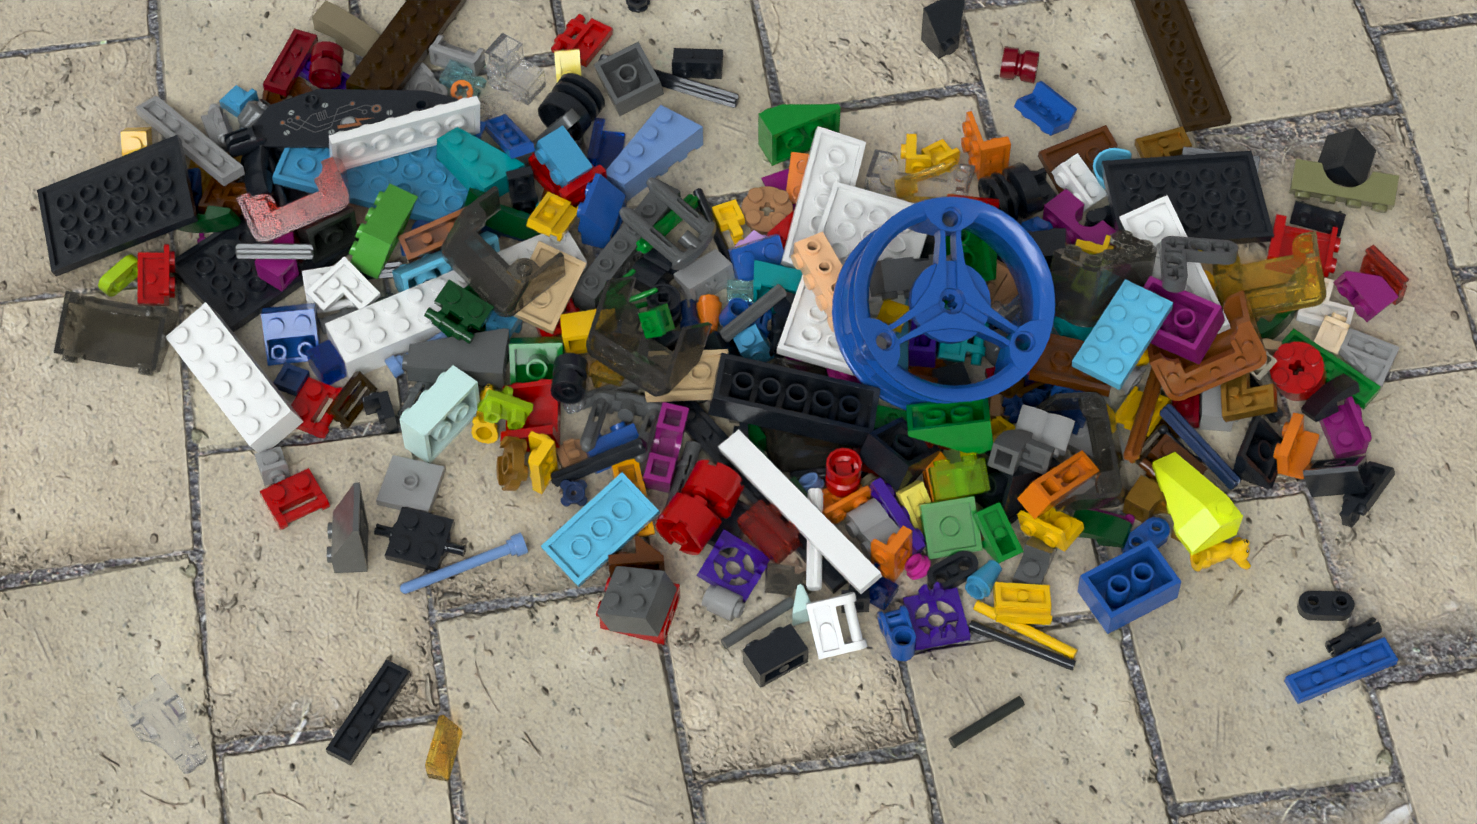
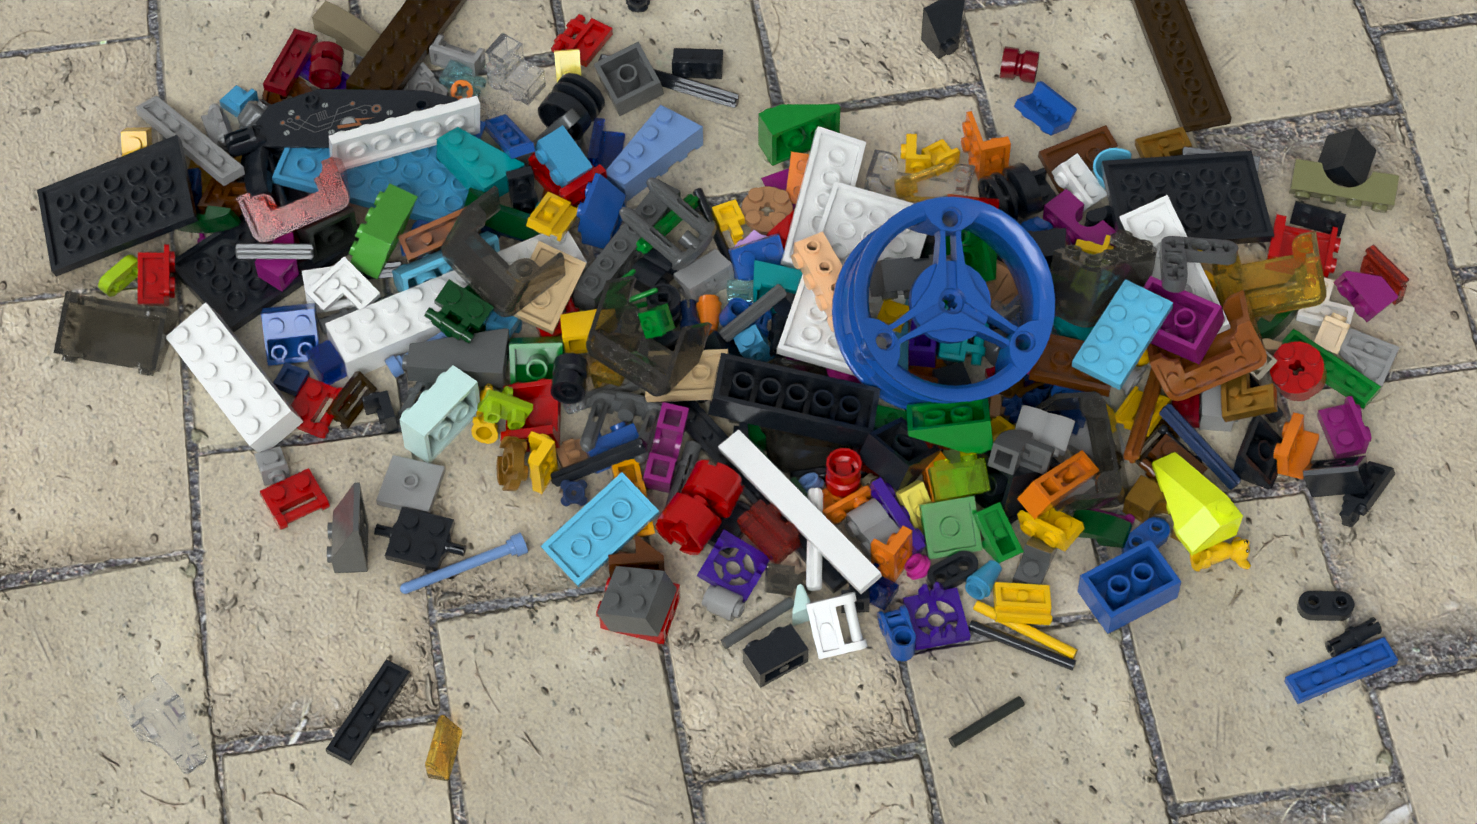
(1324, 401): black slope -> none

